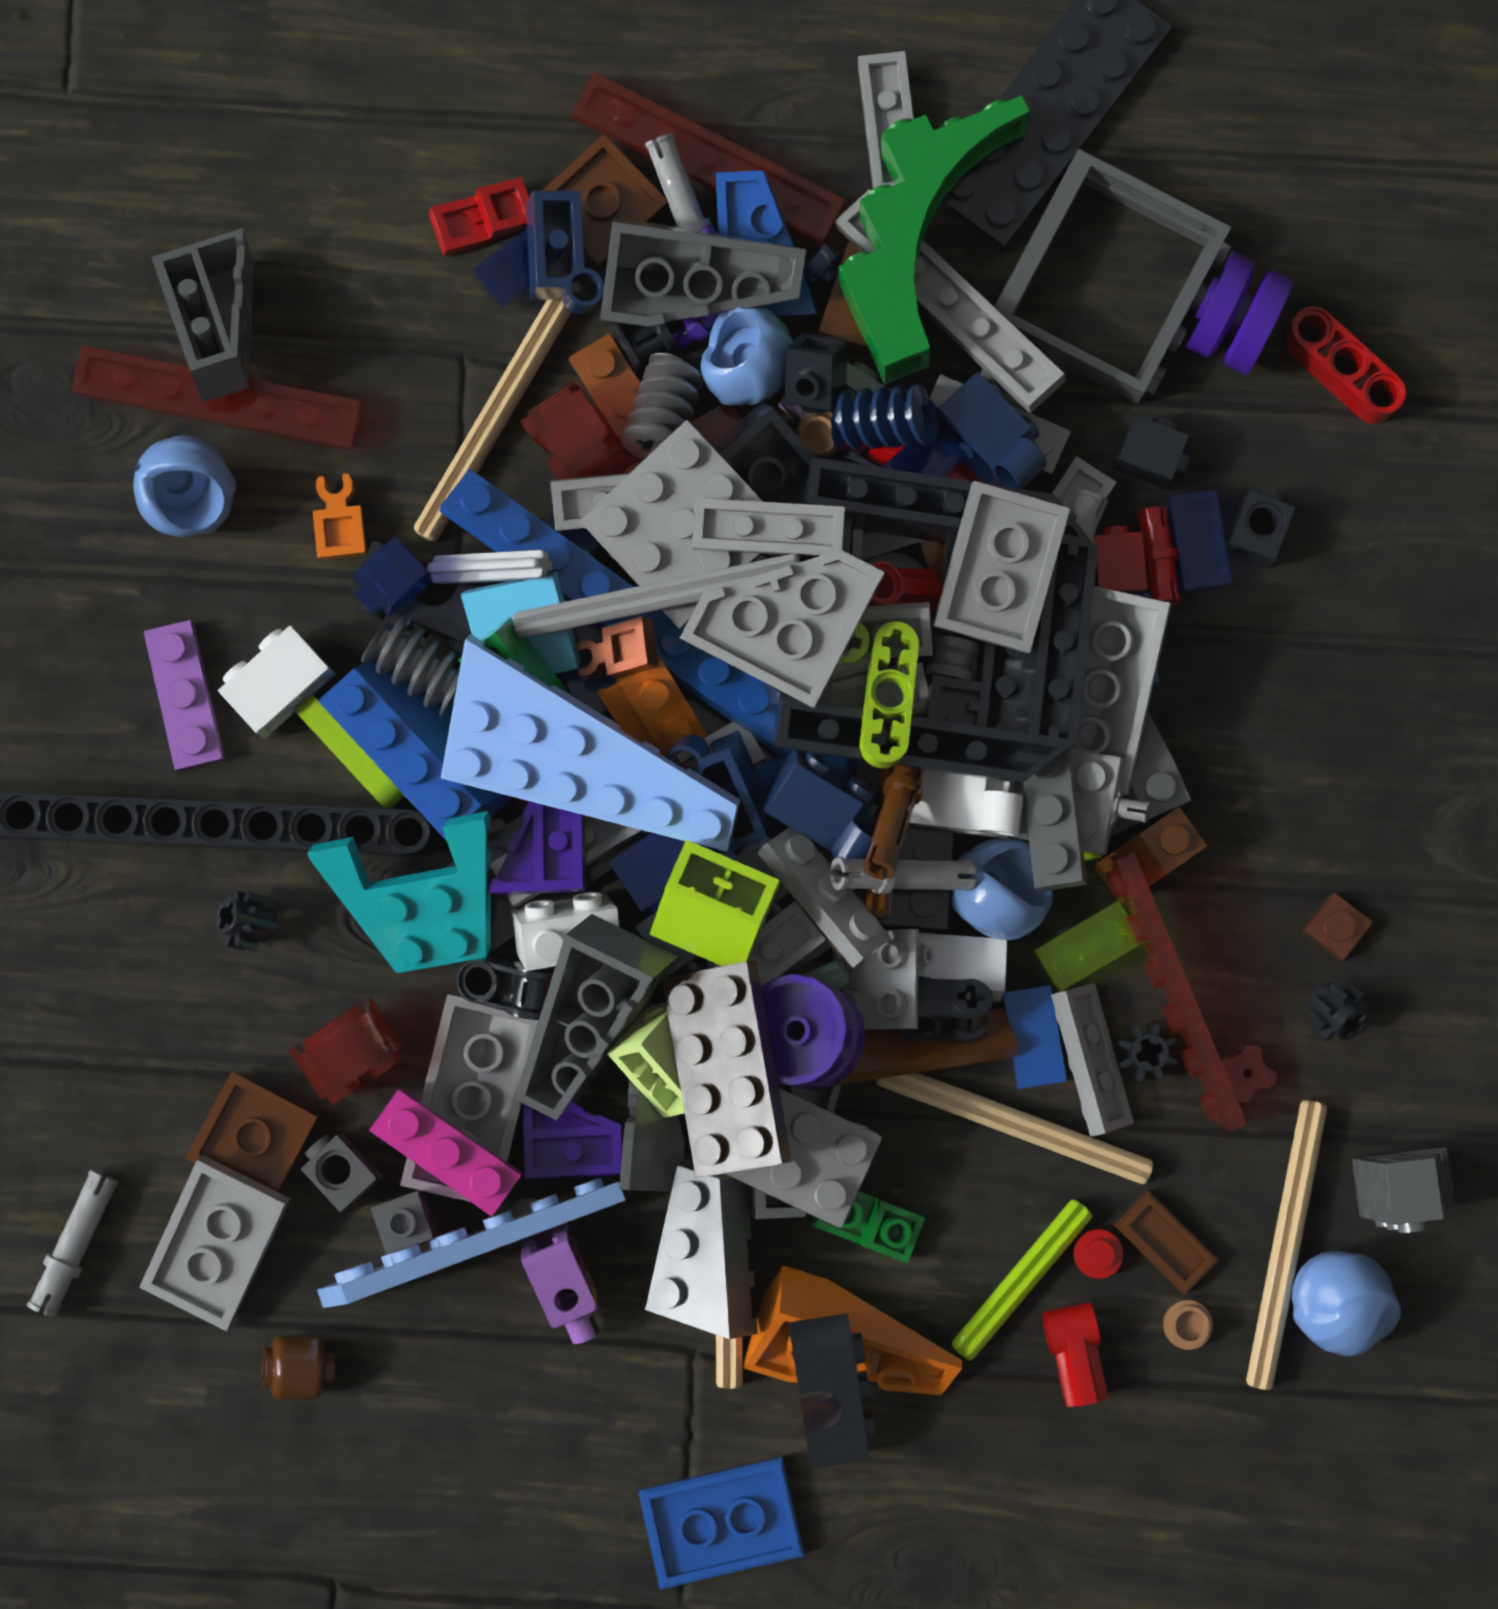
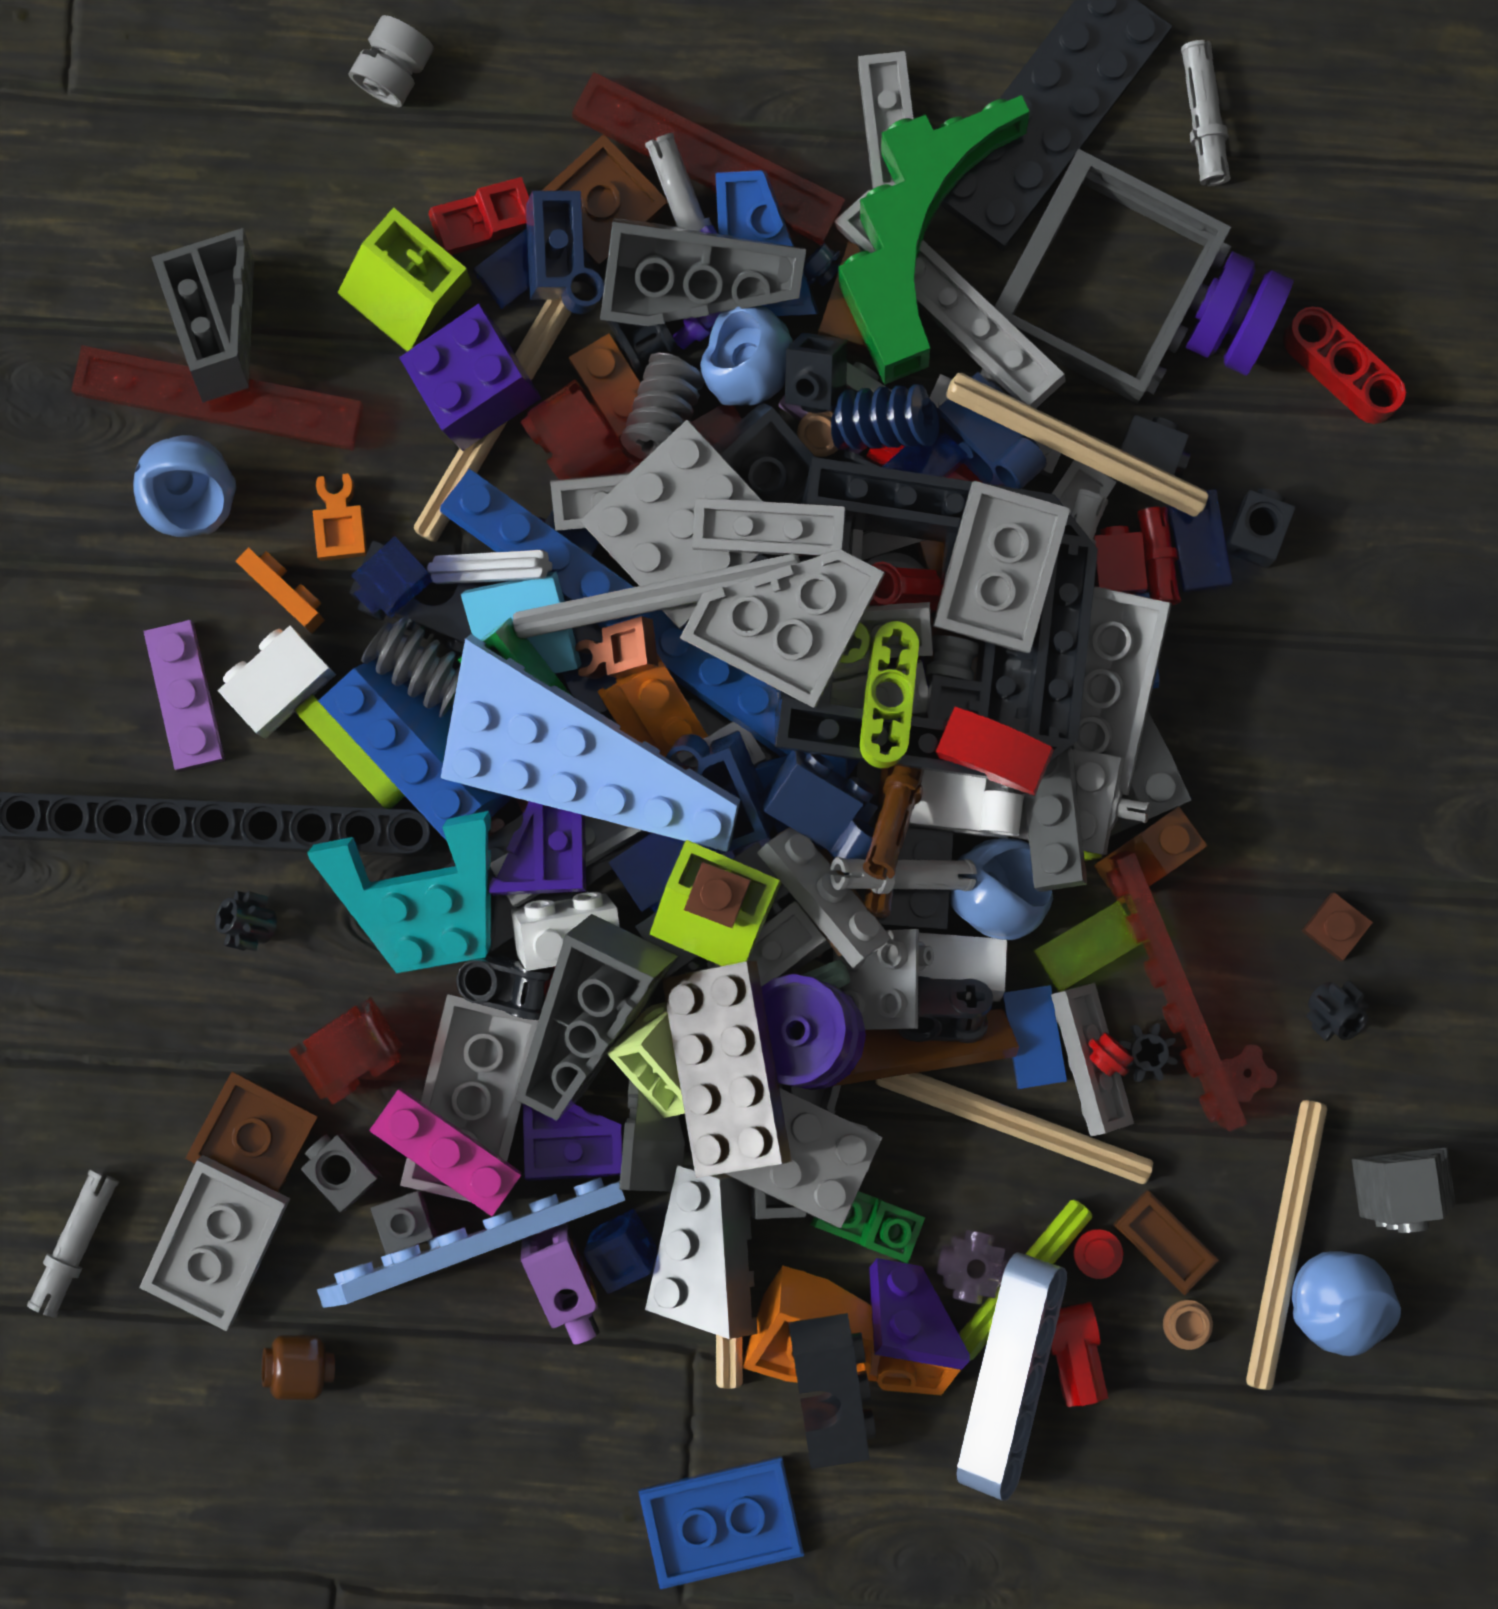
(268, 574): none -> orange plate
(390, 62): none -> light grey wheel
(403, 281): none -> lime slope
(470, 377): none -> dark purple brick
(620, 1251): none -> clear blue brick
(717, 895): none -> copper plate
(911, 1318): none -> dark purple wing
(954, 1263): none -> clear purple brick
(995, 750): none -> red slope
(1011, 1376): none -> beam
(1076, 444): none -> tan axle
(1110, 1055): none -> red plate
(1208, 131): none -> light grey pin

